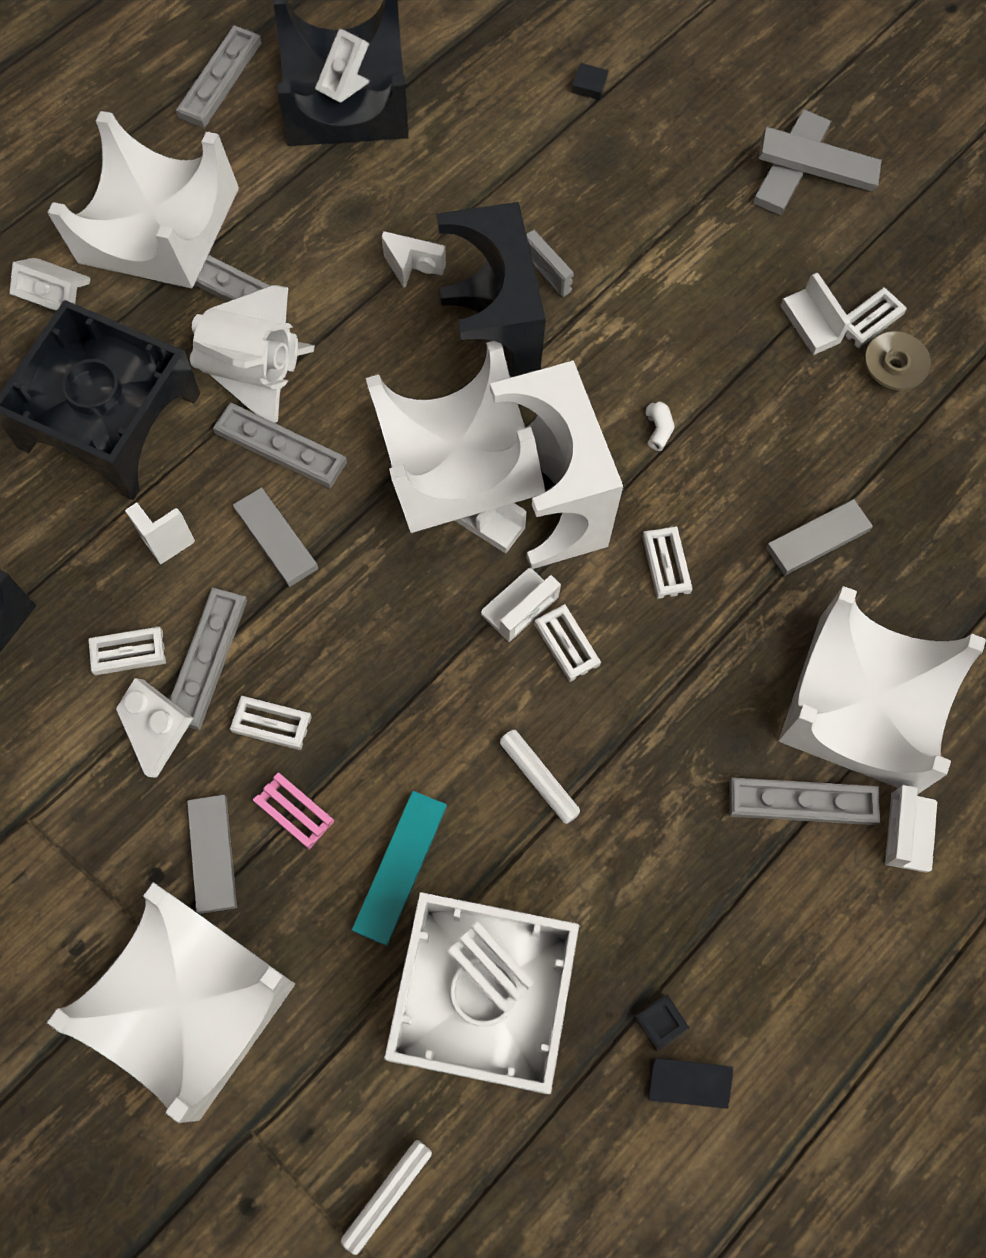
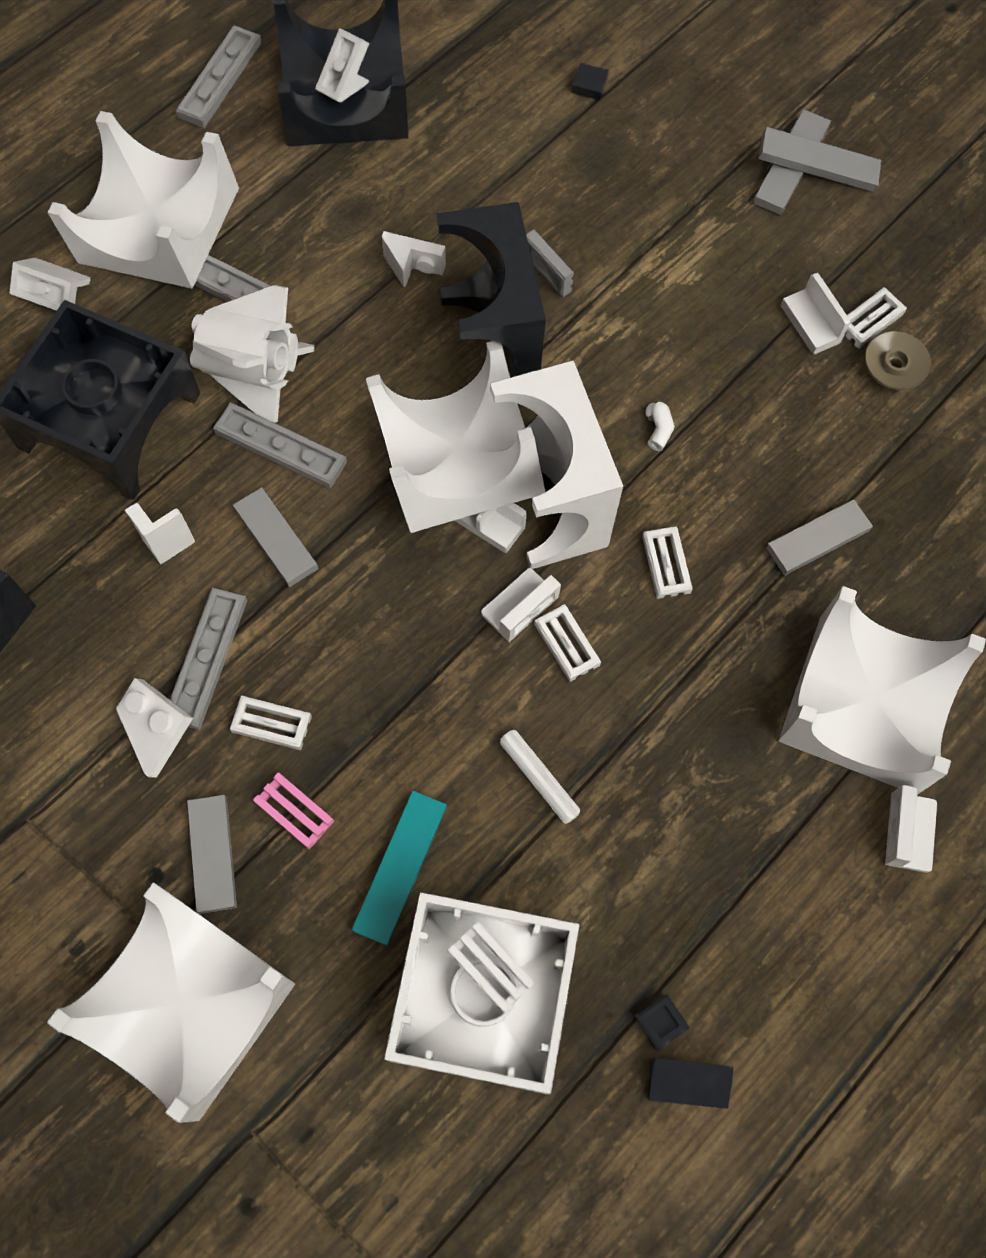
(128, 663): white tile -> none
(386, 1197): white axle -> none
(804, 801): light grey tile -> none

